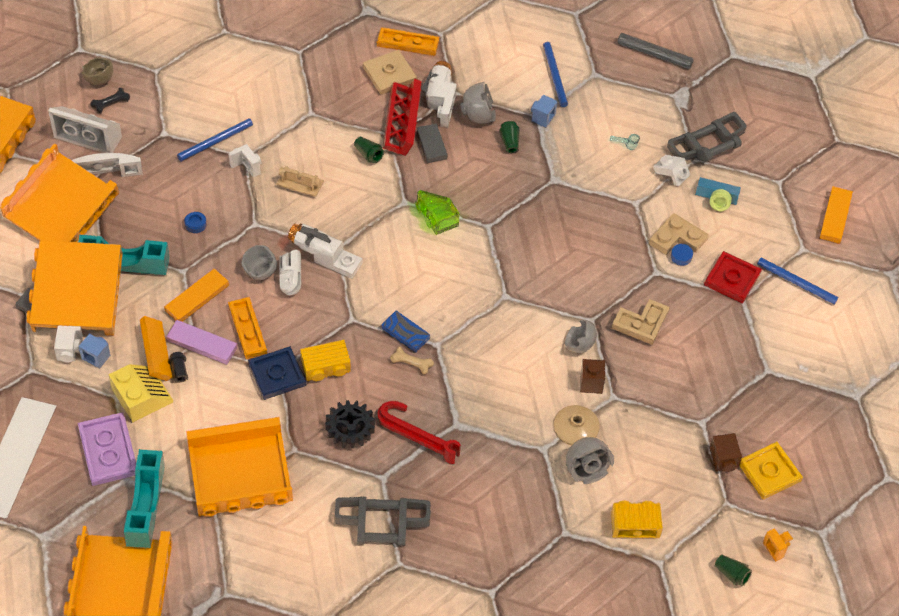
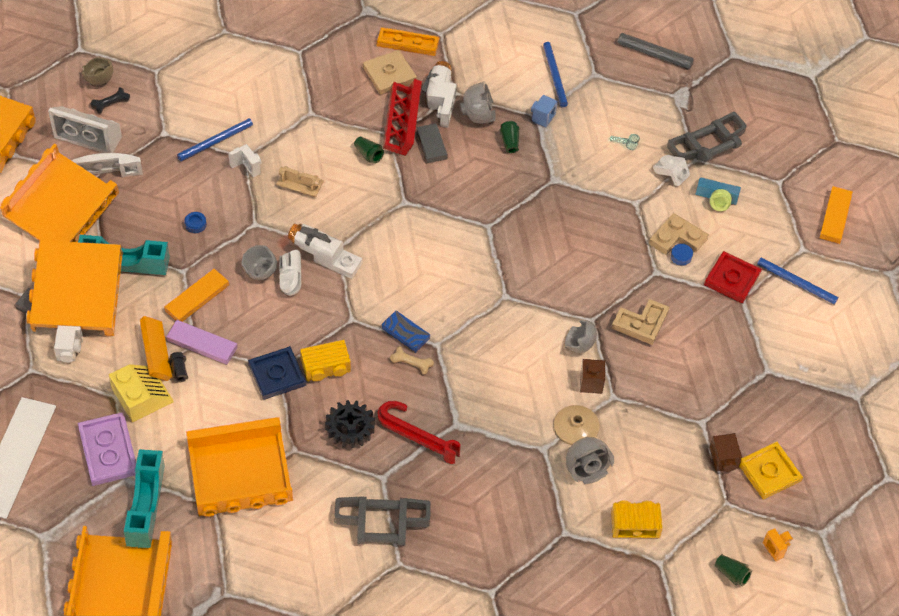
(94, 350): medium blue plate -> none
(247, 328): light orange tile -> none
(438, 211): clear neon green slope -> none

